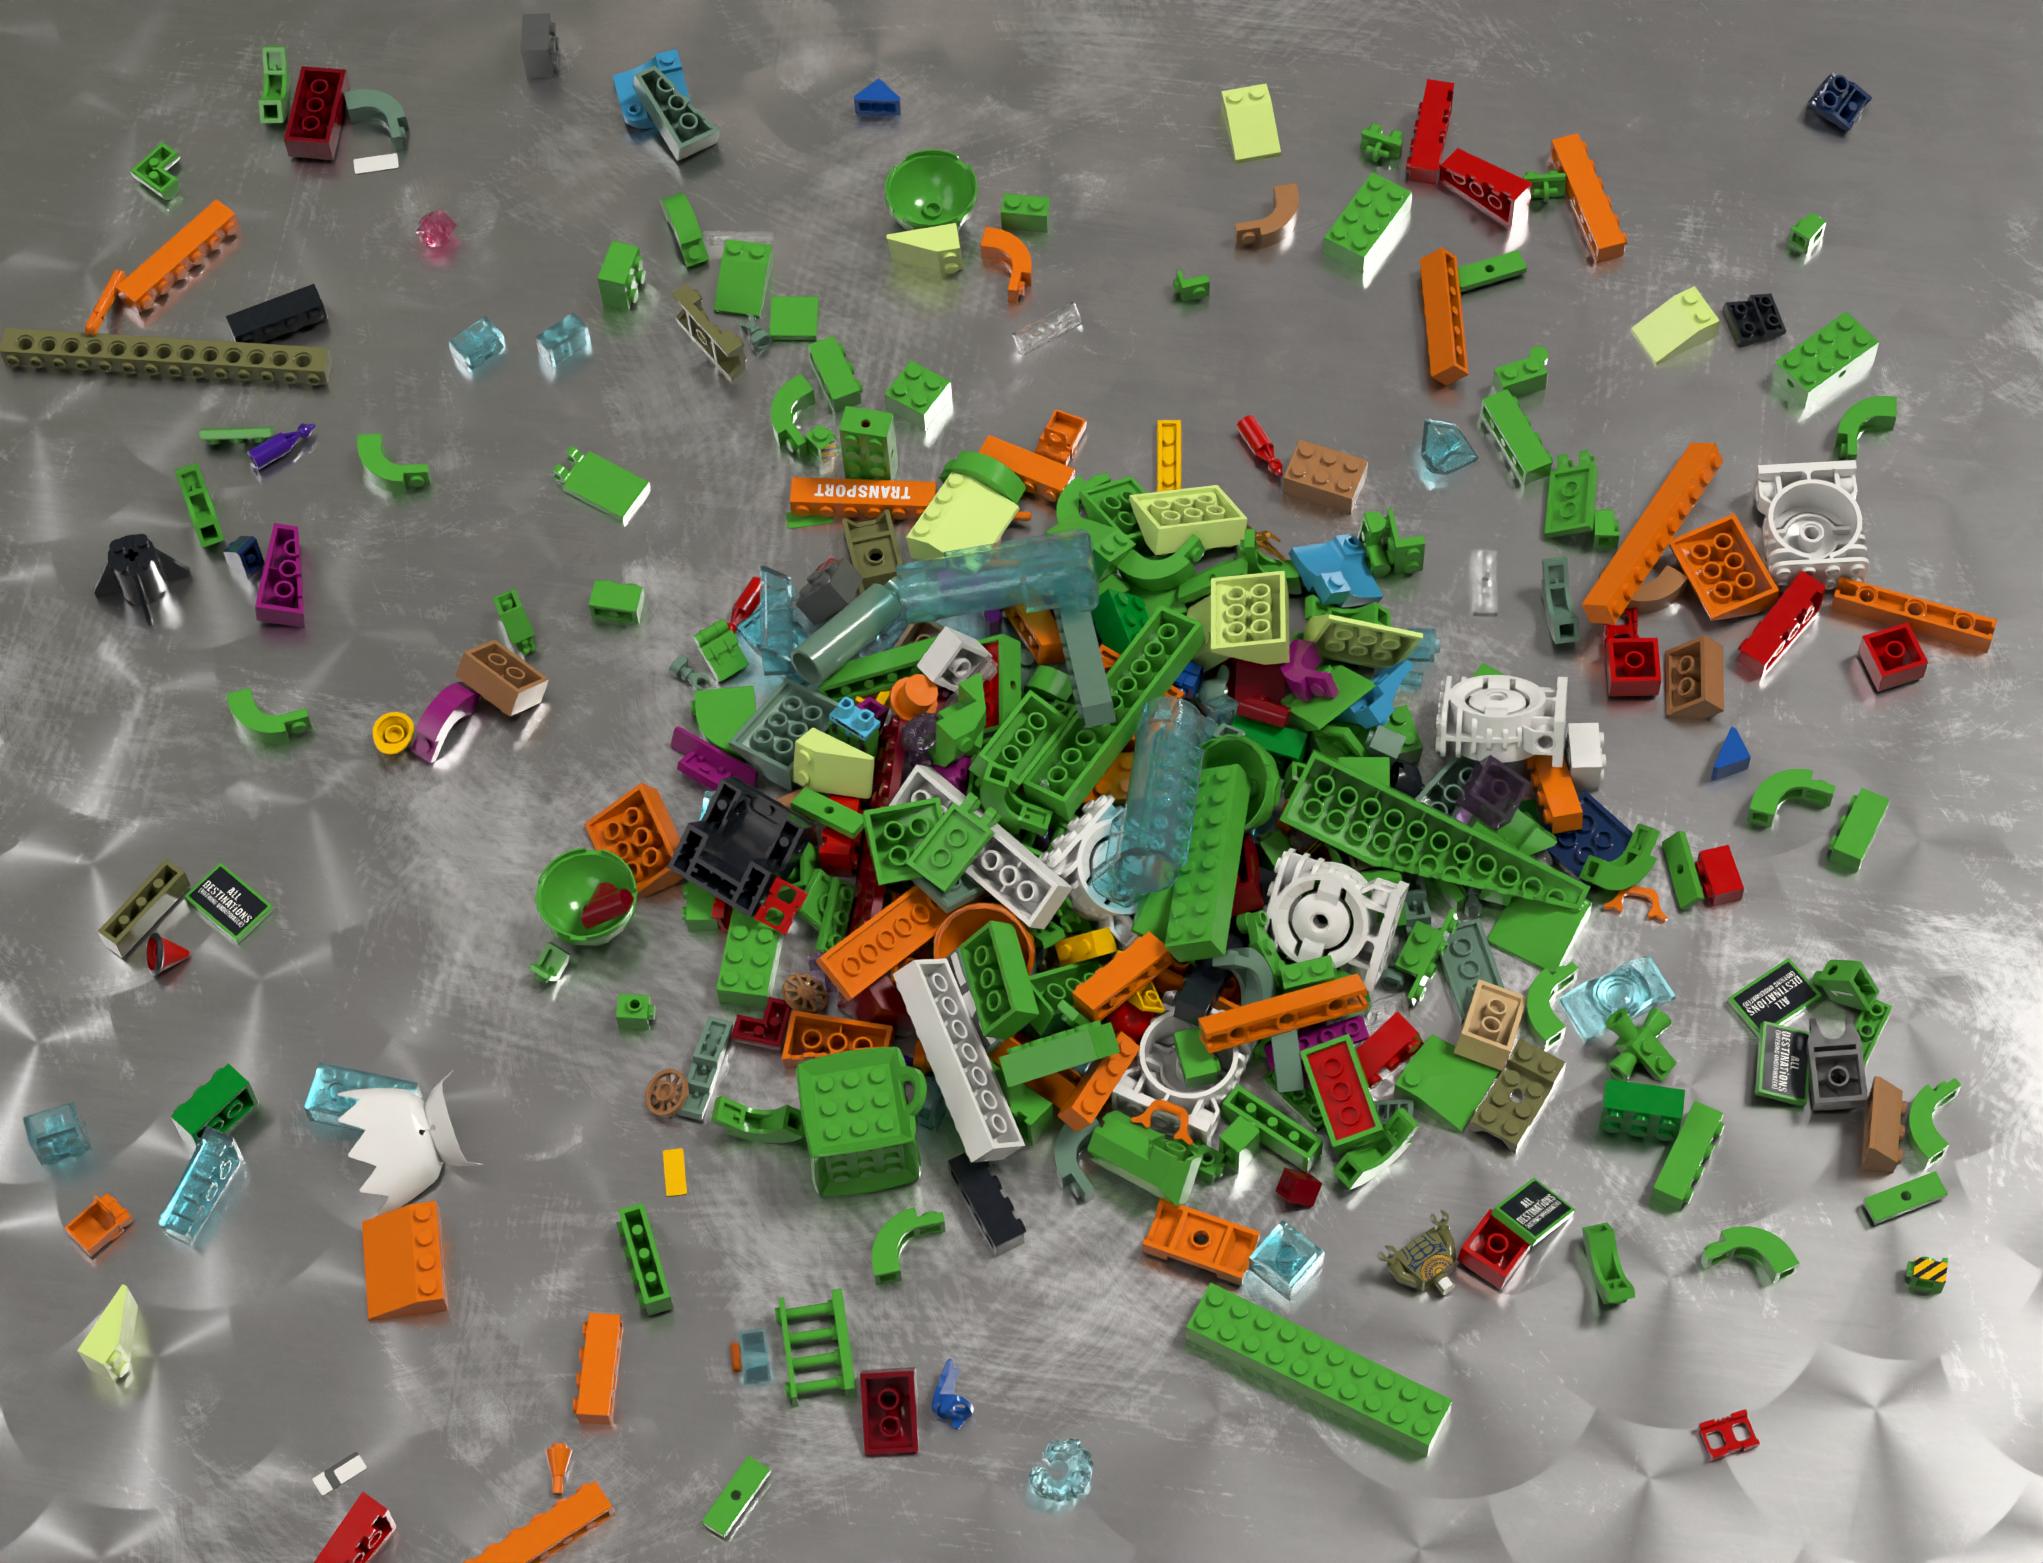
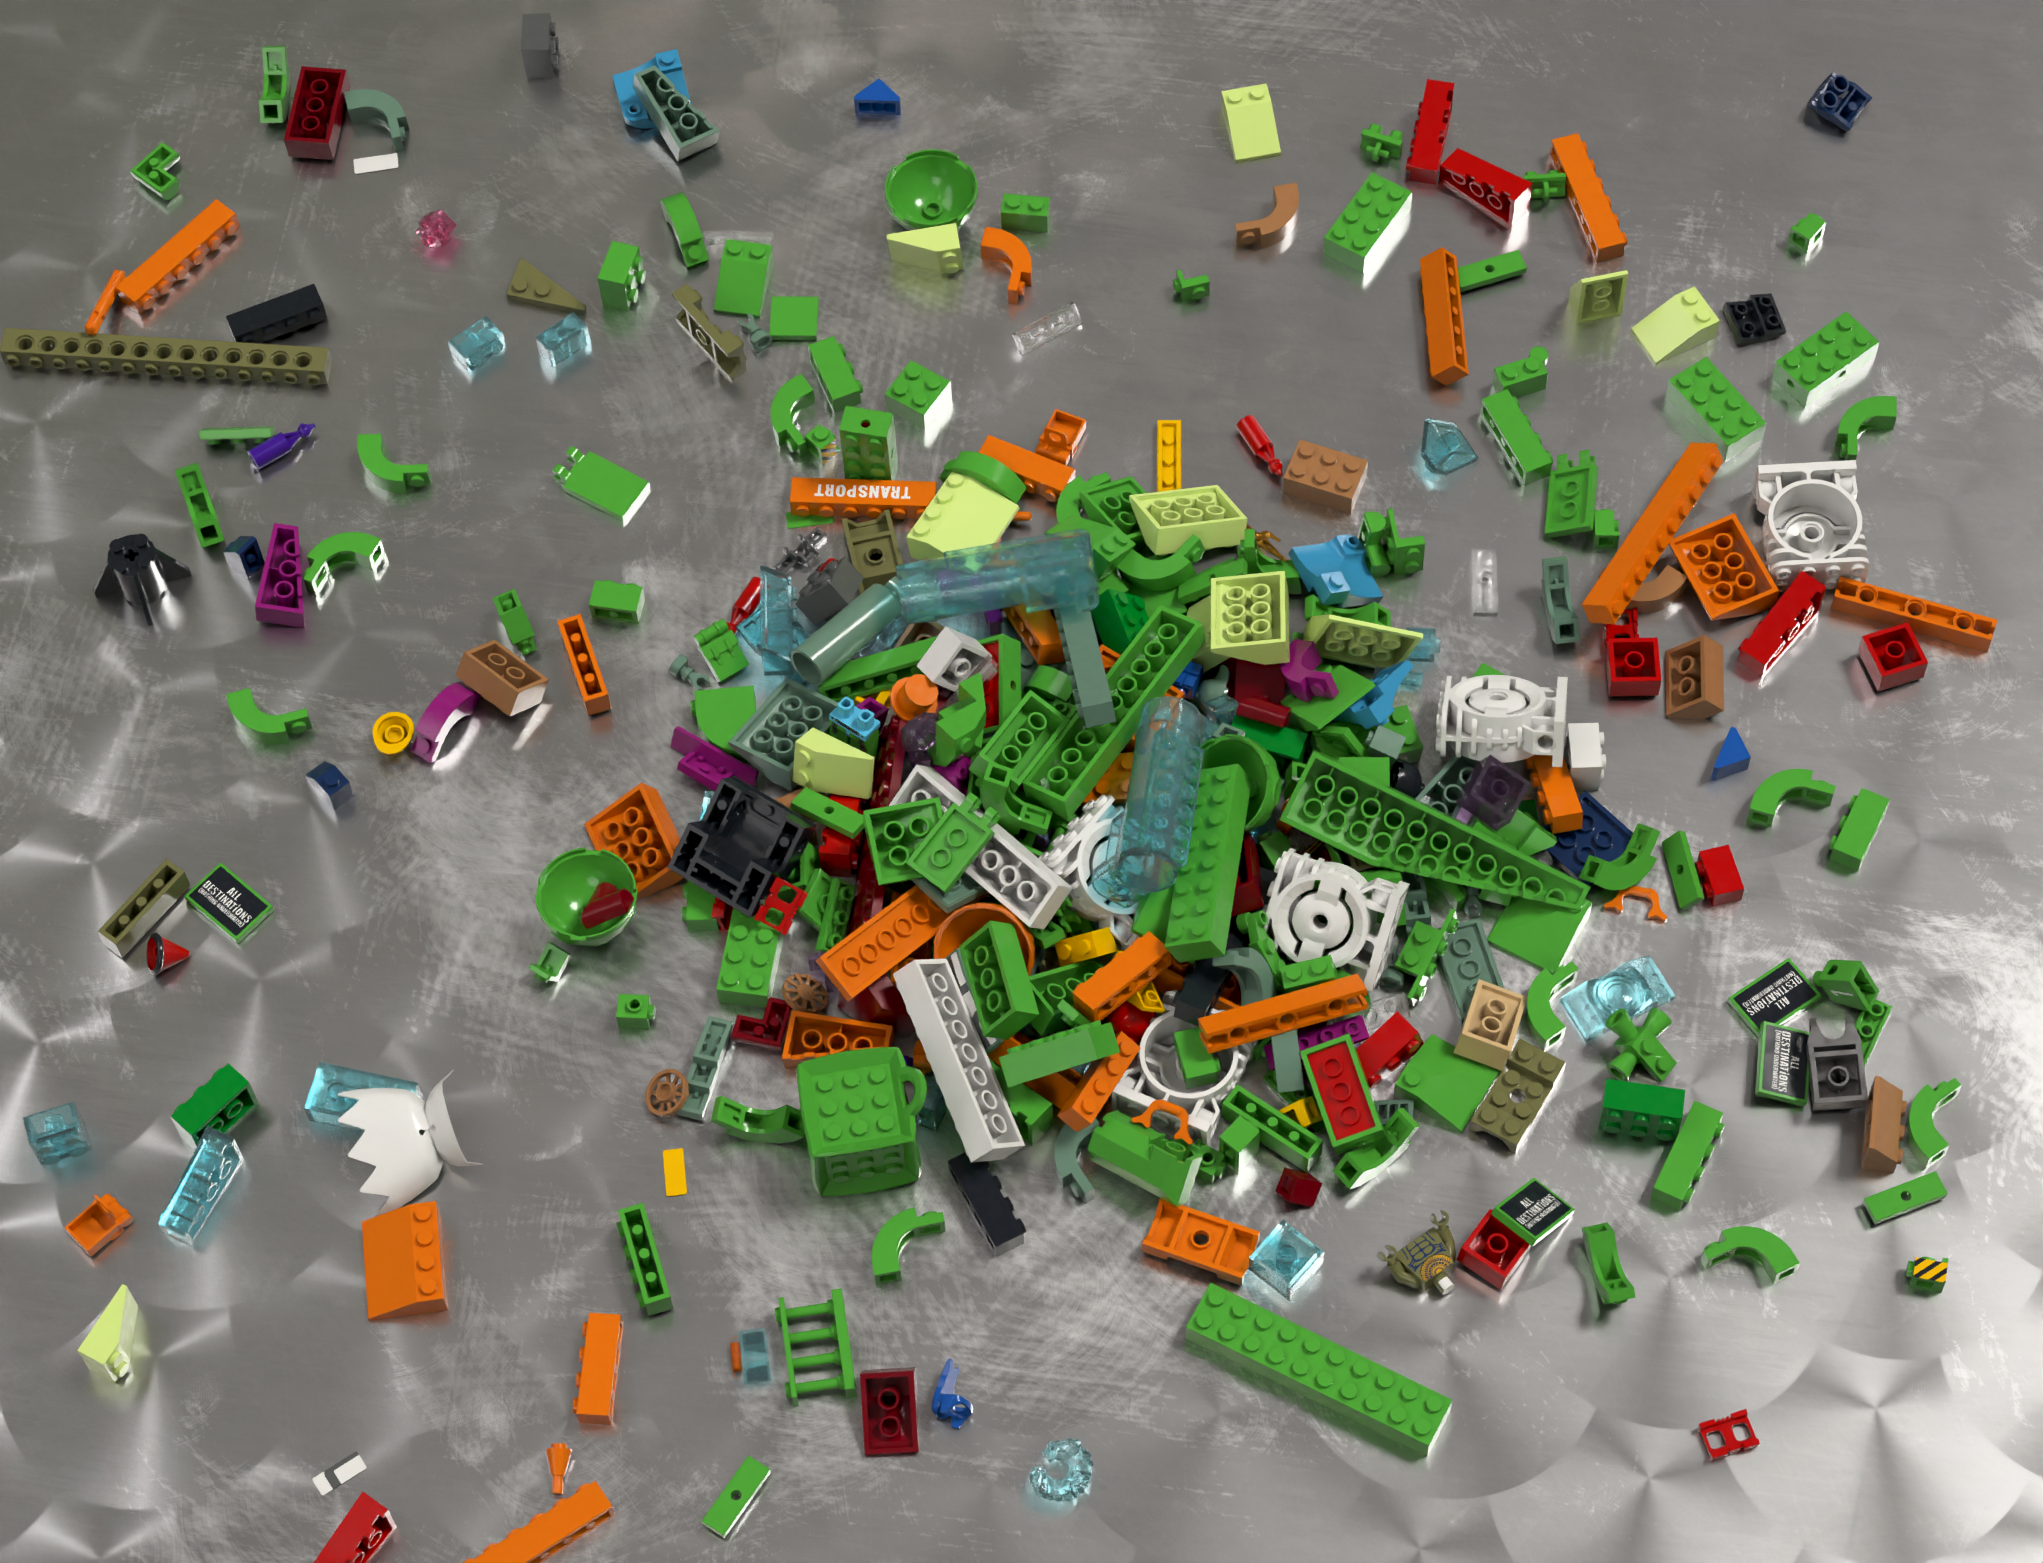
(330, 784): none -> dark blue slope
(339, 550): none -> bright green arch
(537, 289): none -> olive wing
(584, 664): none -> orange brick
(810, 551): none -> dark grey piece
(1303, 1112): none -> yellow panel
(1598, 296): none -> yellowish green slope
(1715, 408): none -> bright green brick

